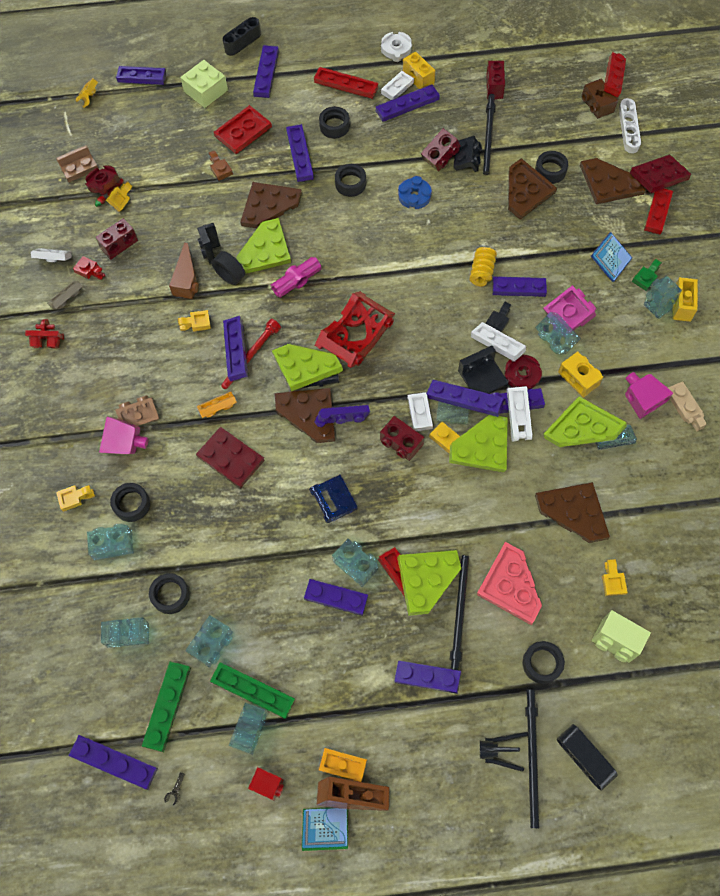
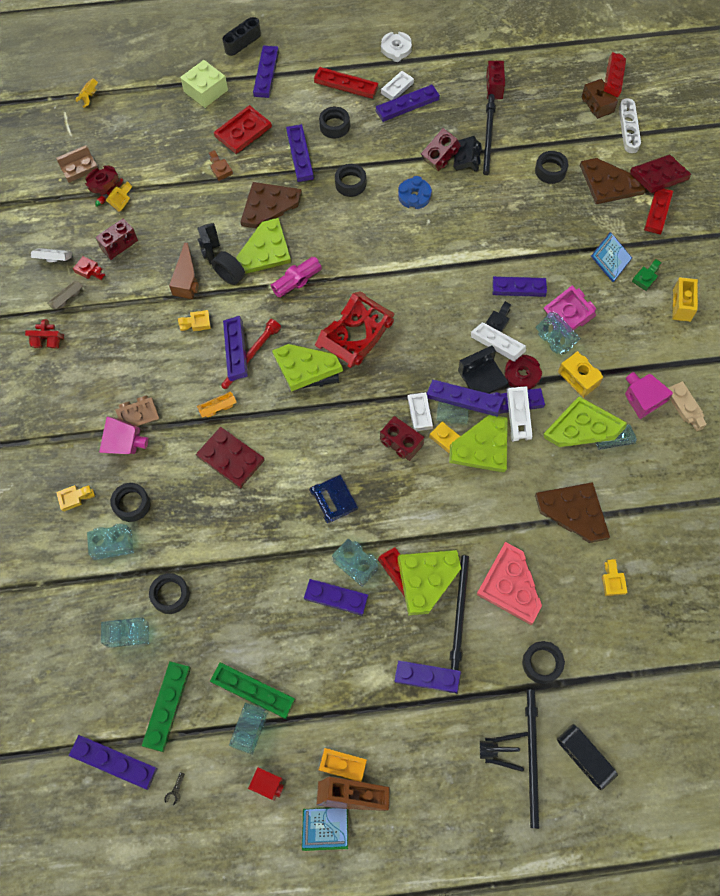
(141, 75): dark purple plate -> none
(205, 639): clear light blue brick -> none
(302, 409): reddish brown plate -> none
(342, 414): dark purple plate -> none
(419, 69): yellow brick -> none
(483, 266): yellow piece -> none
(526, 189): reddish brown plate -> none
(620, 637): yellowish green brick -> none
(662, 296): clear light blue brick -> none

